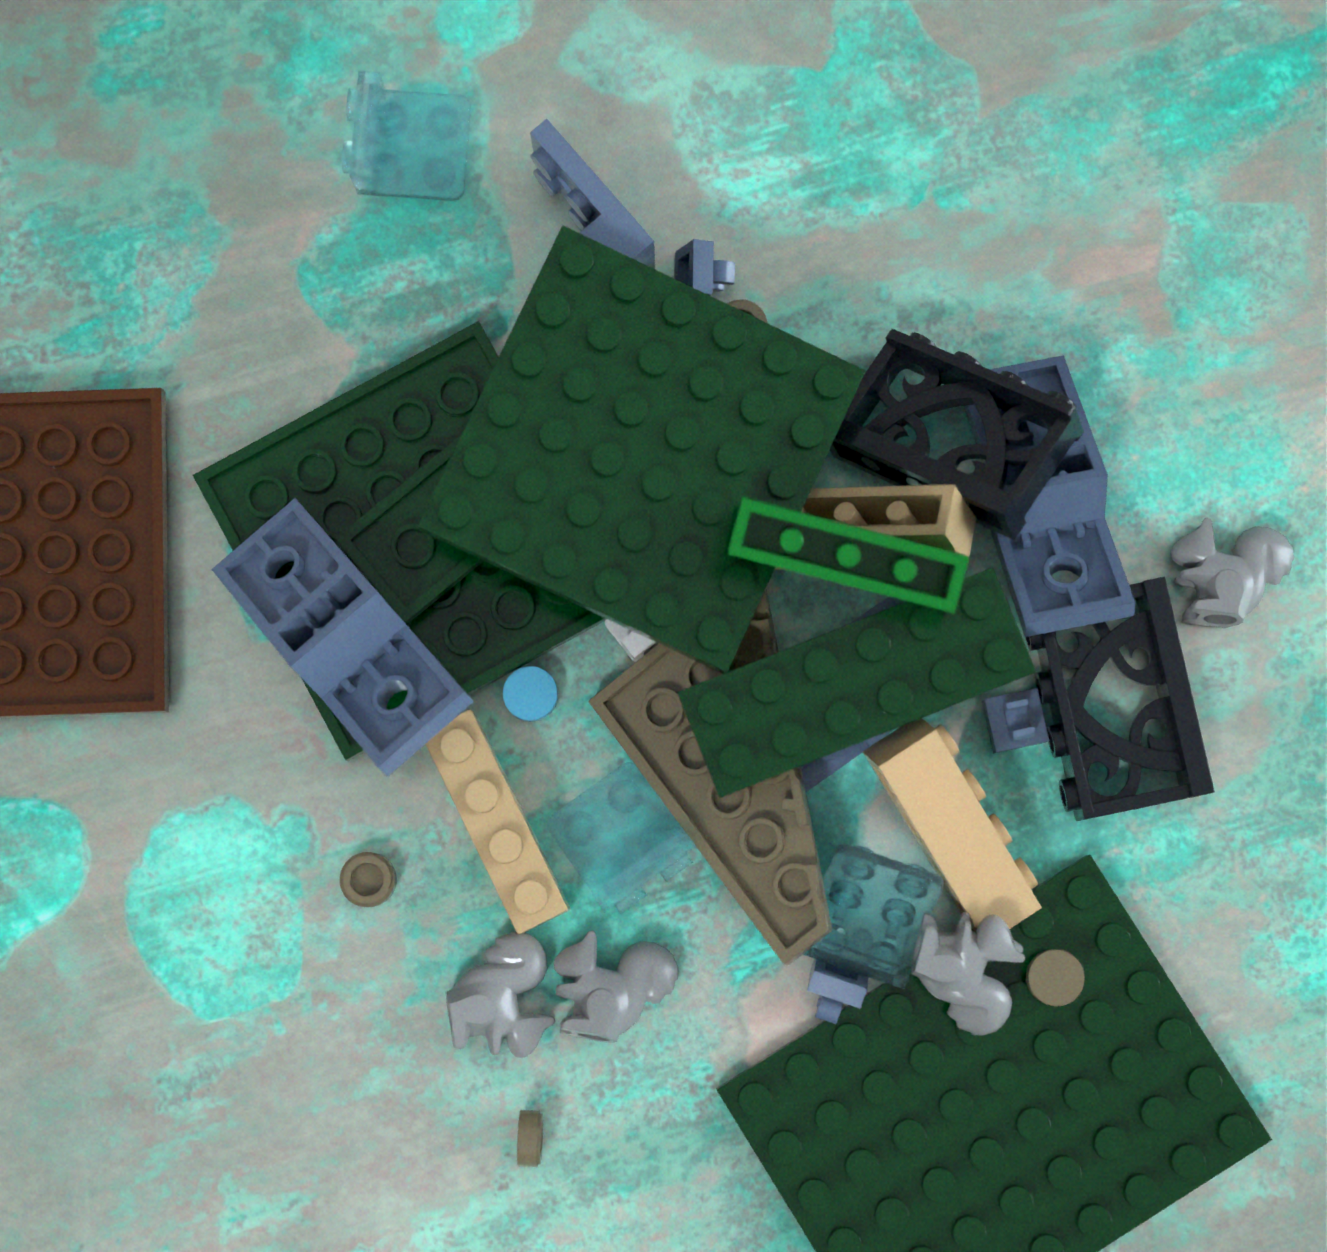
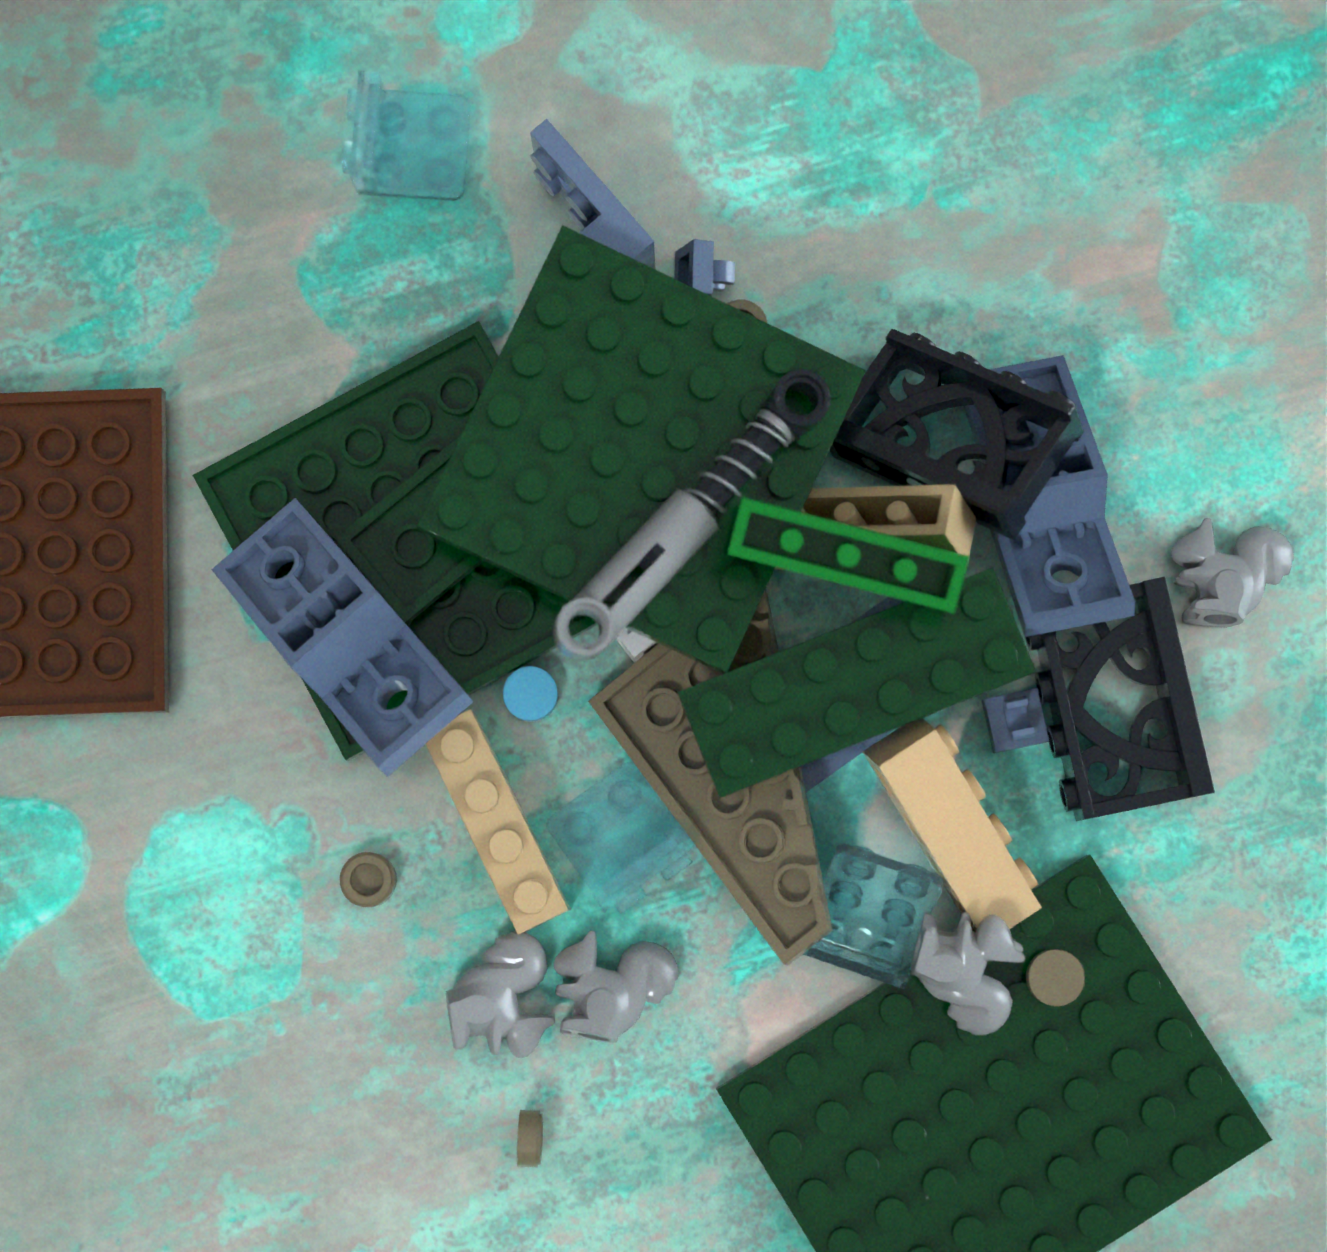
(688, 518): none -> piece
(835, 988): sand blue tile -> none

